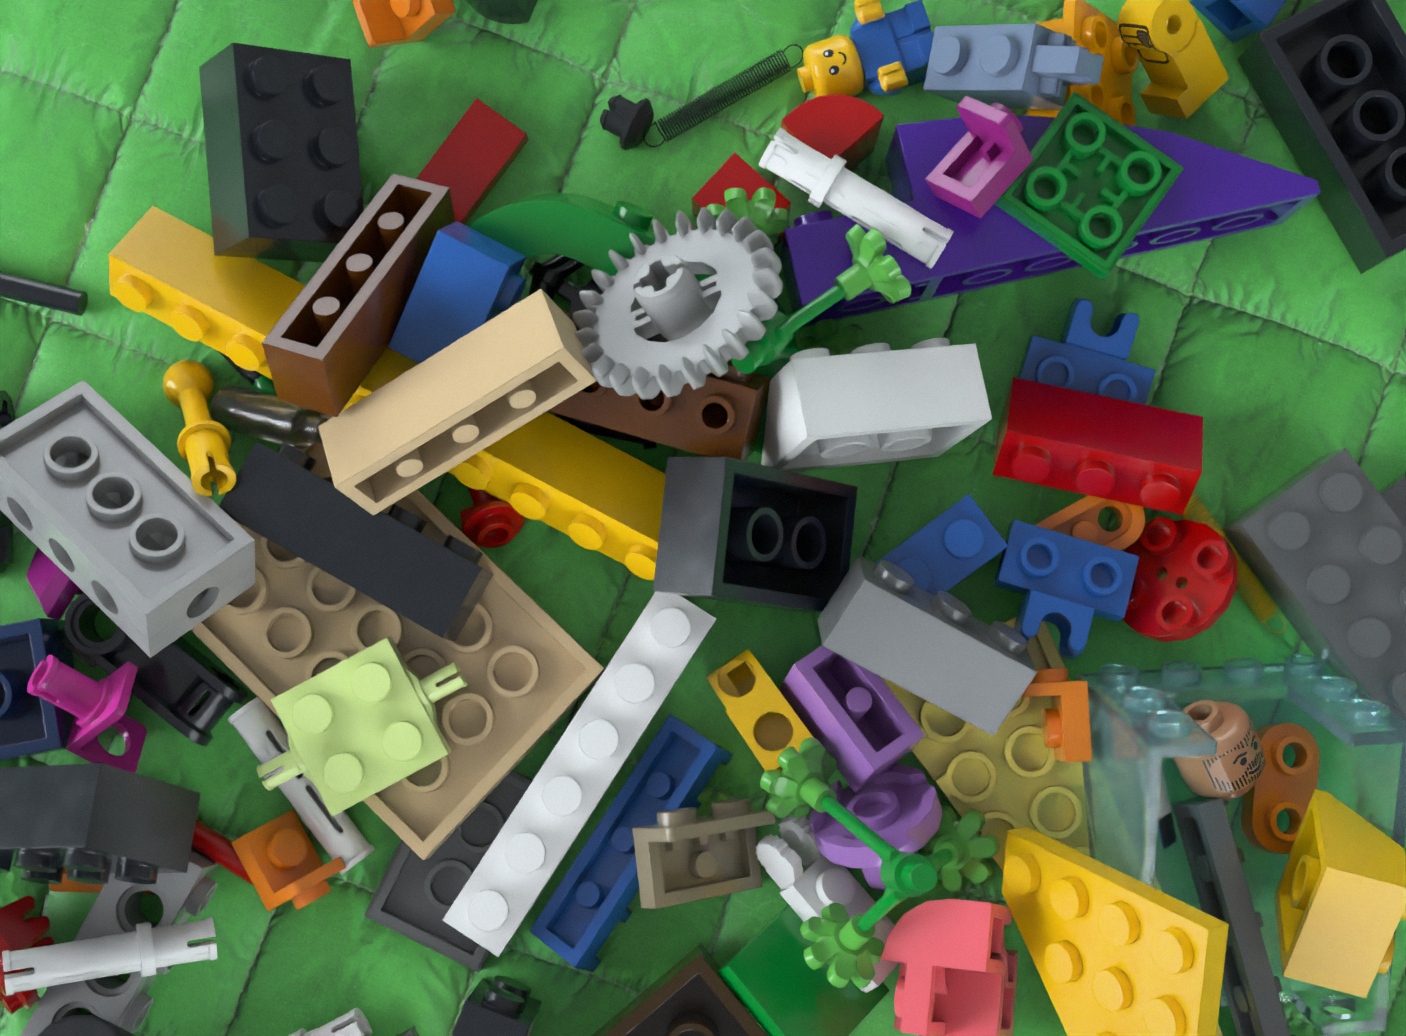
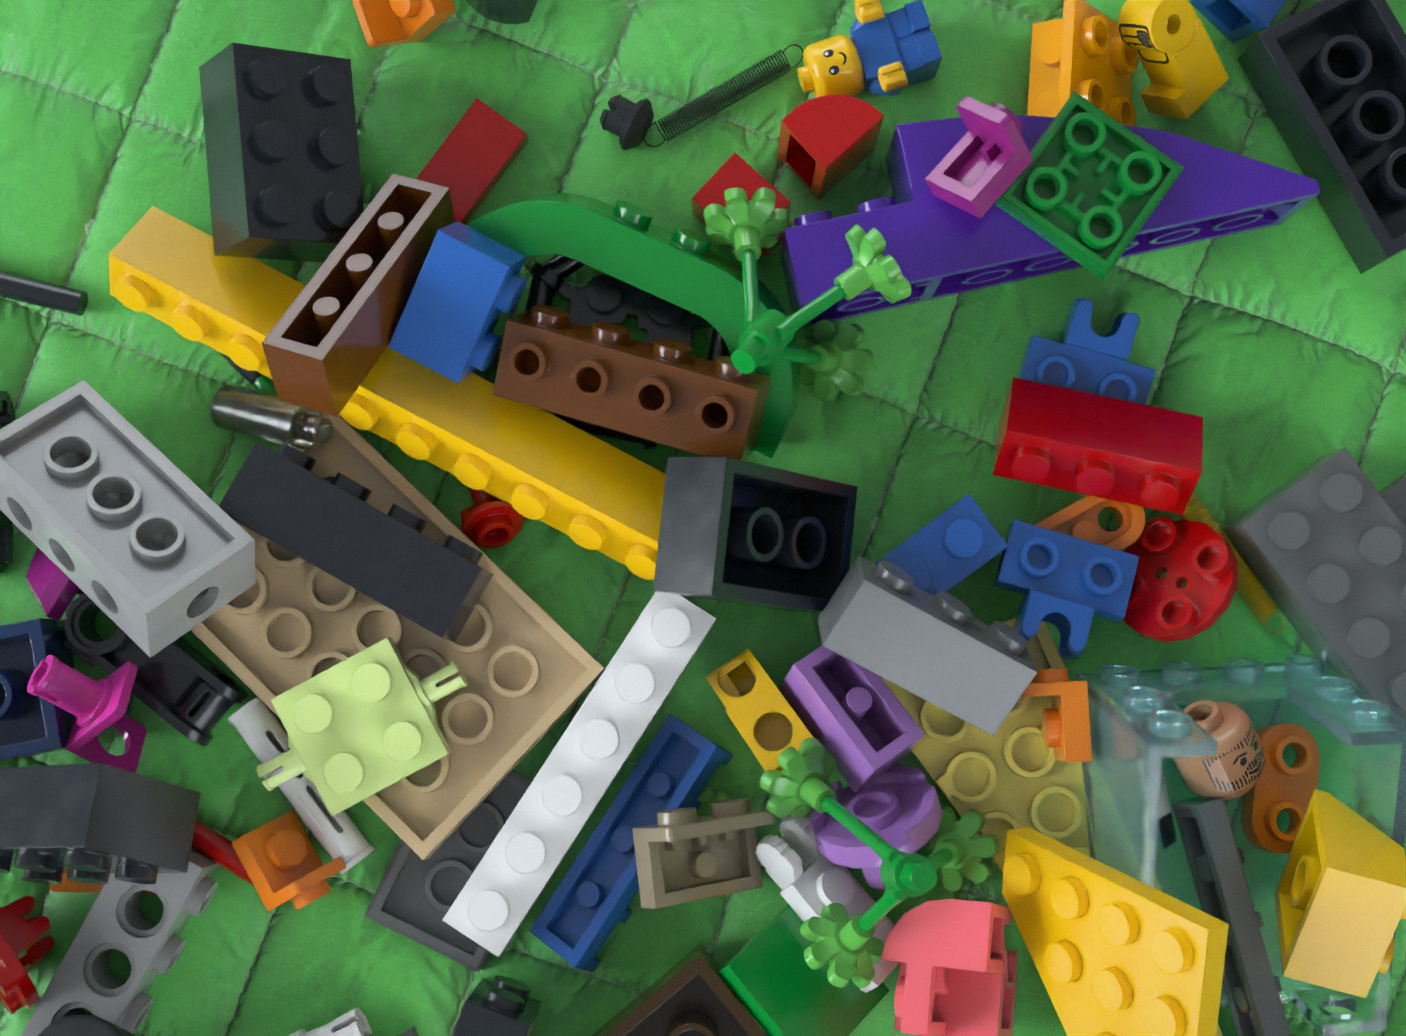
(109, 955): white pin -> none
(202, 441): yellow pin -> none
(455, 403): tan brick -> none
(663, 296): light grey gear -> none
(855, 197): white pin -> none
(873, 405): white slope -> none
(1008, 65): sand blue hinge -> none

